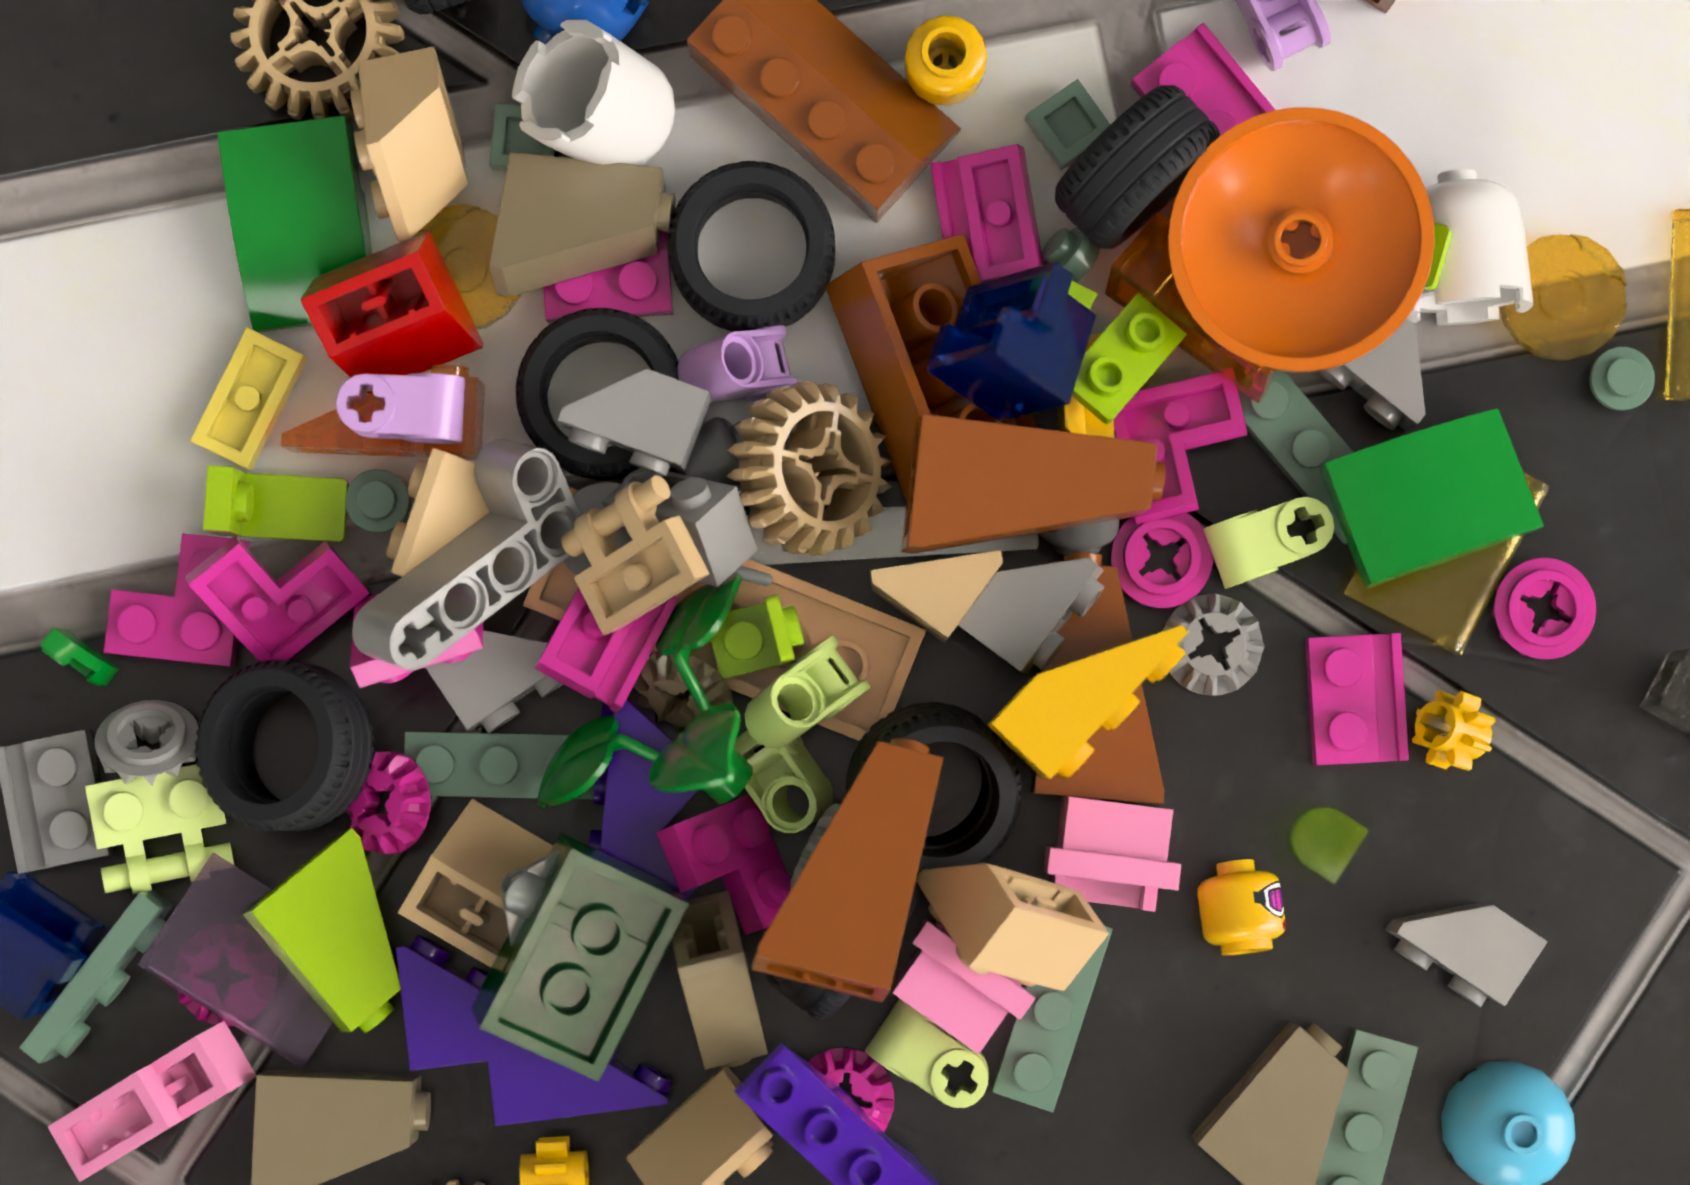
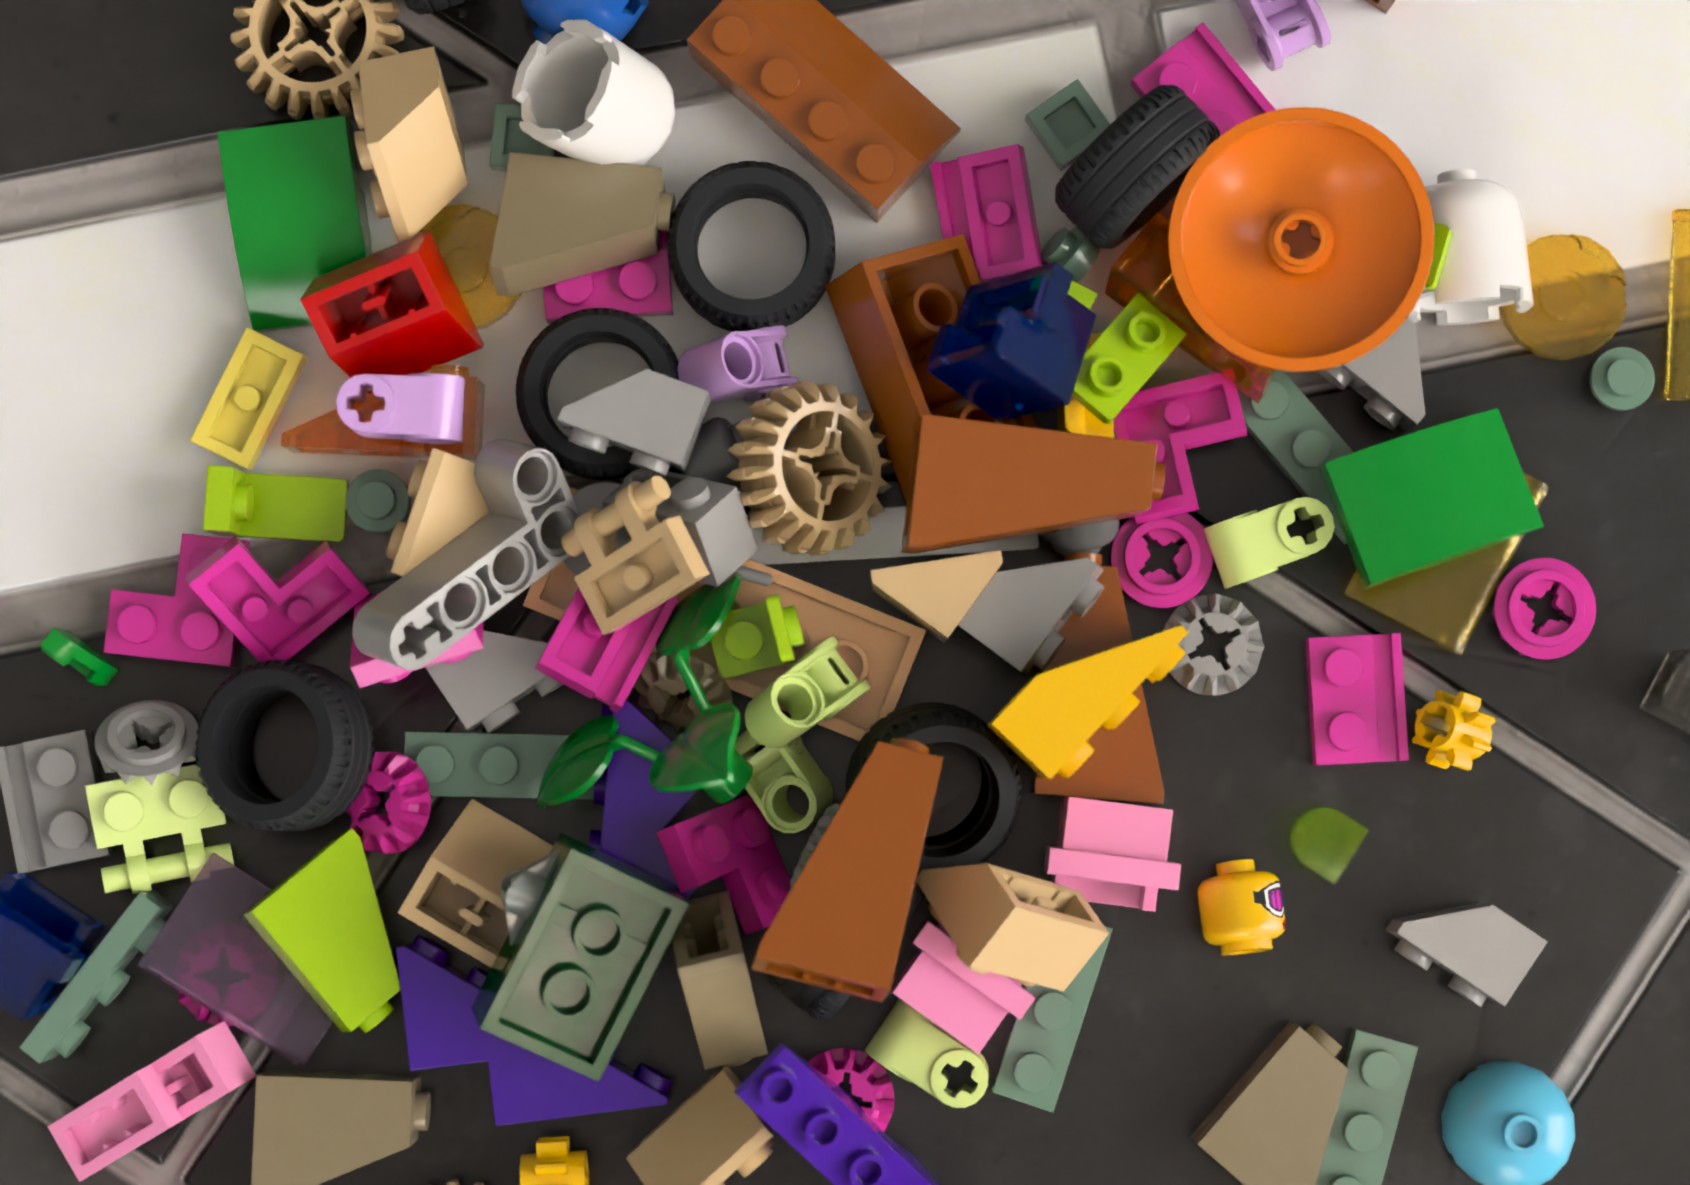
(951, 40): yellow head -> none

